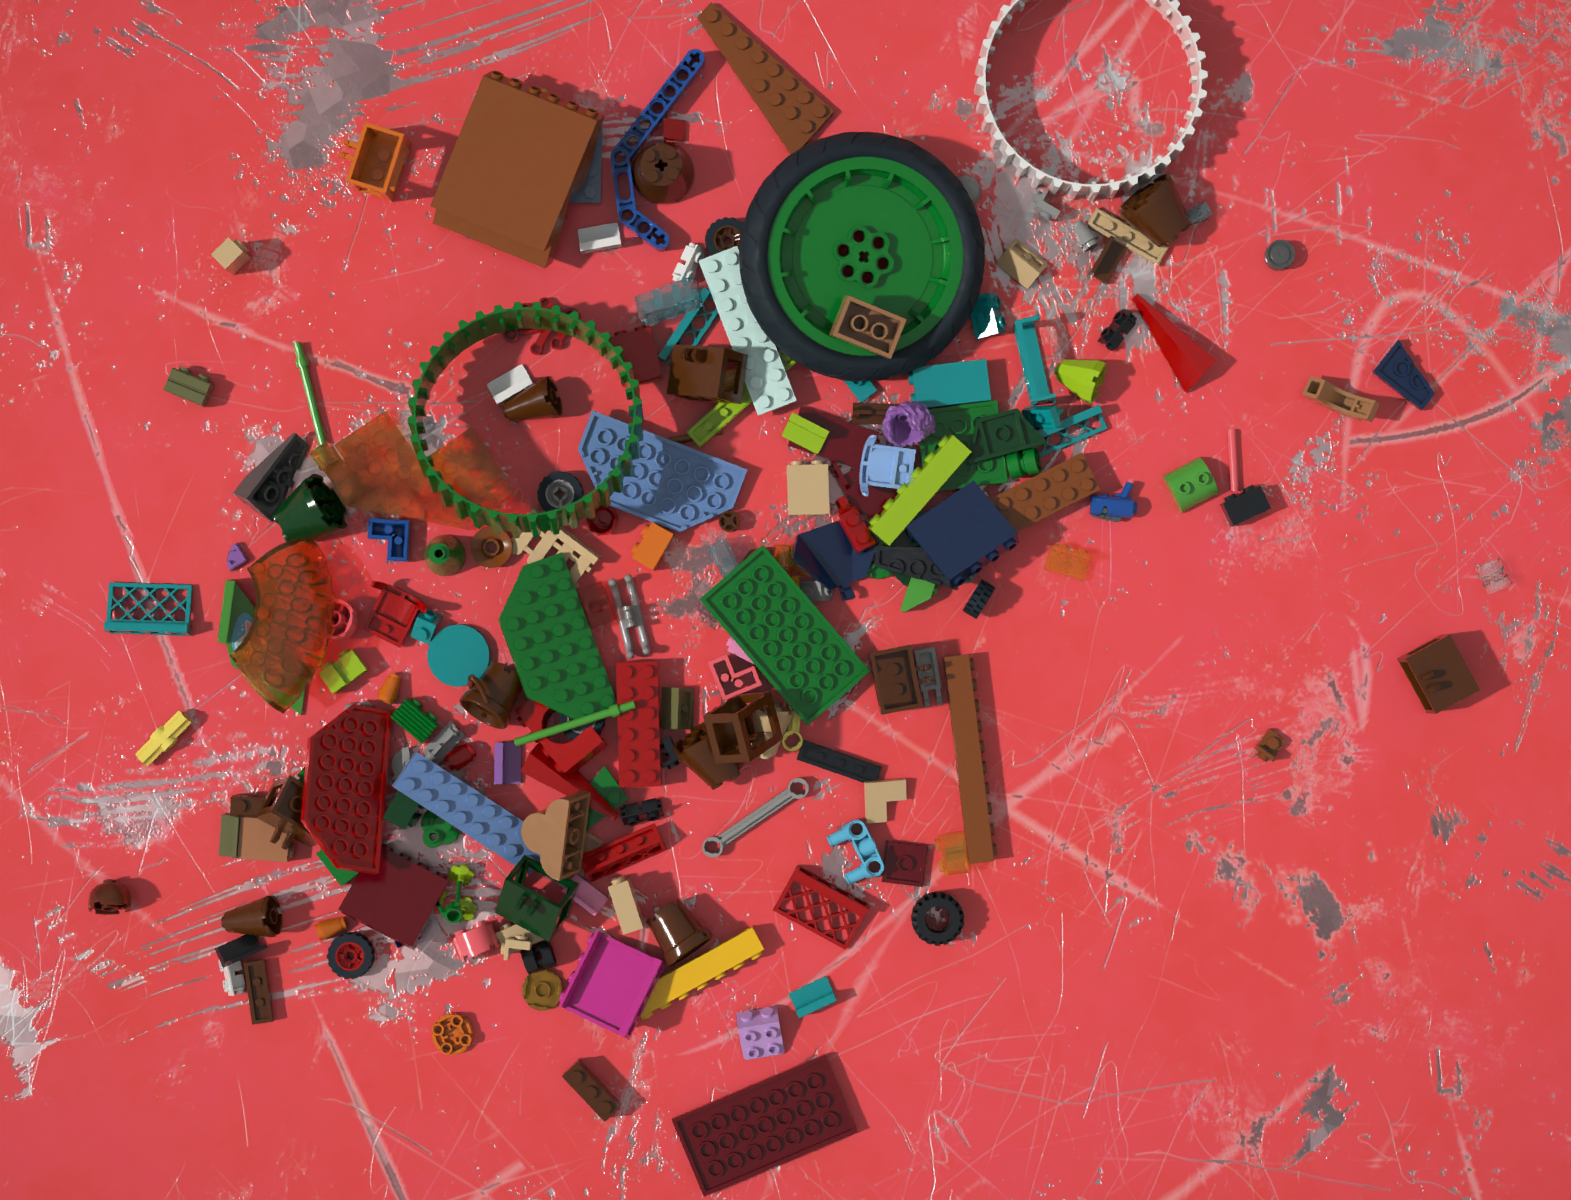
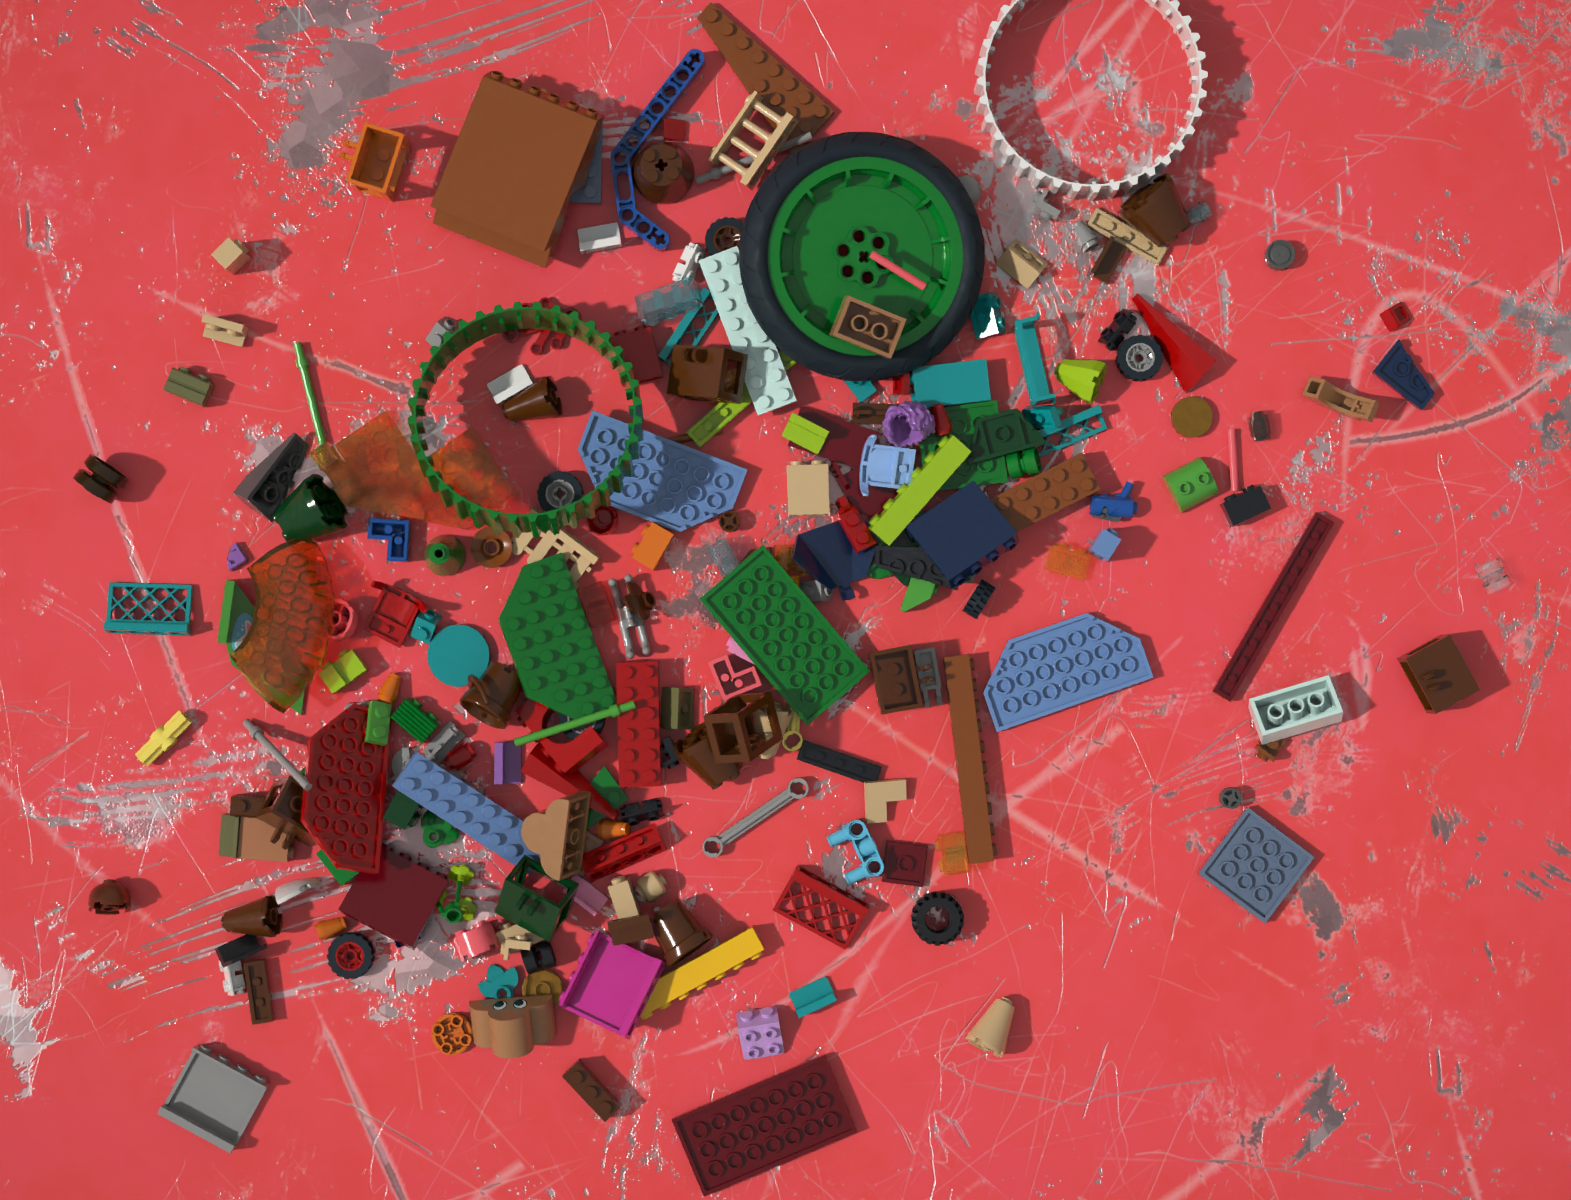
(99, 480): none -> dark brown wheel
(214, 1098): none -> light grey panel
(224, 330): none -> tan bracket
(258, 734): none -> light grey bar
(294, 888): none -> white brick
(378, 723): none -> bright green plate
(435, 337): none -> light grey bracket
(499, 980): none -> teal plate
(513, 1024): none -> medium nougat brick
(612, 828): none -> orange cone
(631, 929): none -> reddish brown panel
(639, 600): none -> reddish brown plate
(651, 886): none -> tan head
(716, 173): none -> light grey bar
(761, 158): none -> tan fence
(897, 270): none -> coral bar
(901, 384): none -> red tile
(942, 421): none -> red cone
(993, 1027): none -> tan cone
(1062, 668): none -> medium blue plate
(1104, 544): none -> medium blue brick
(1150, 353): none -> black wheel
(1191, 417): none -> pearl gold tile
(1234, 798): none -> dark grey wheel
(1256, 865): none -> sand blue plate
(1259, 426): none -> clear smoke brick
(1272, 606): none -> dark red plate
(1295, 709): none -> light aqua brick
(1395, 316): none -> red slope

